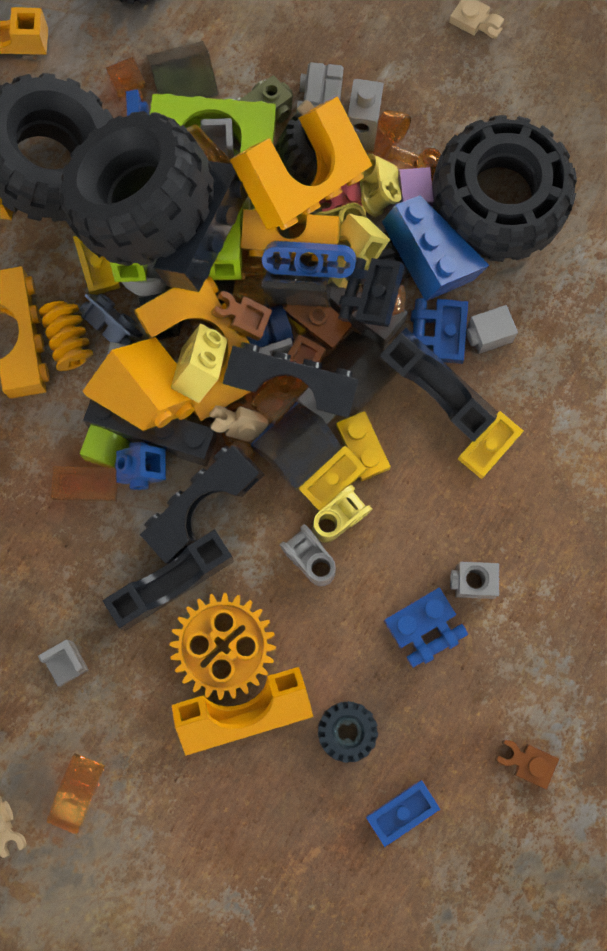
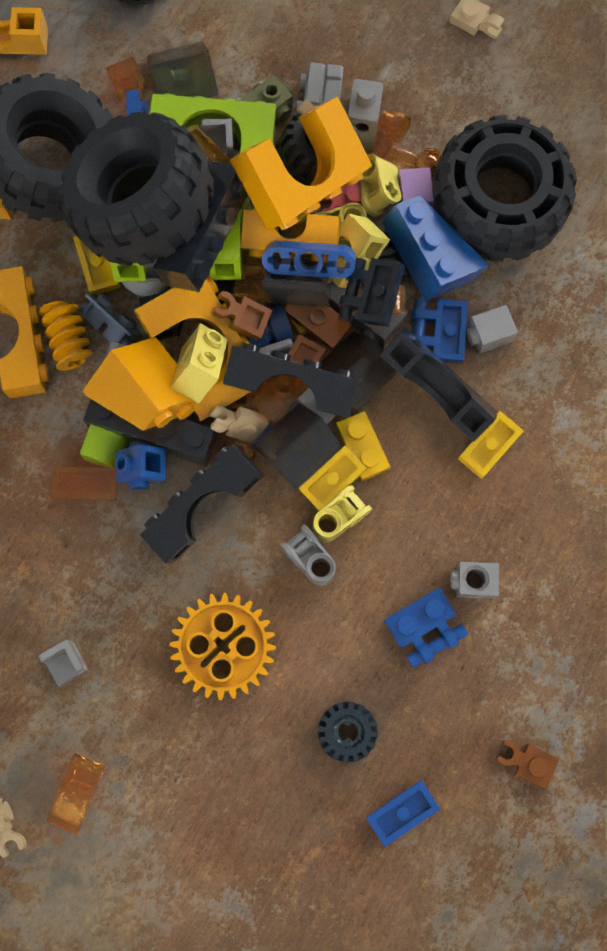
(149, 594): black arch -> none
(208, 725): light orange arch -> none

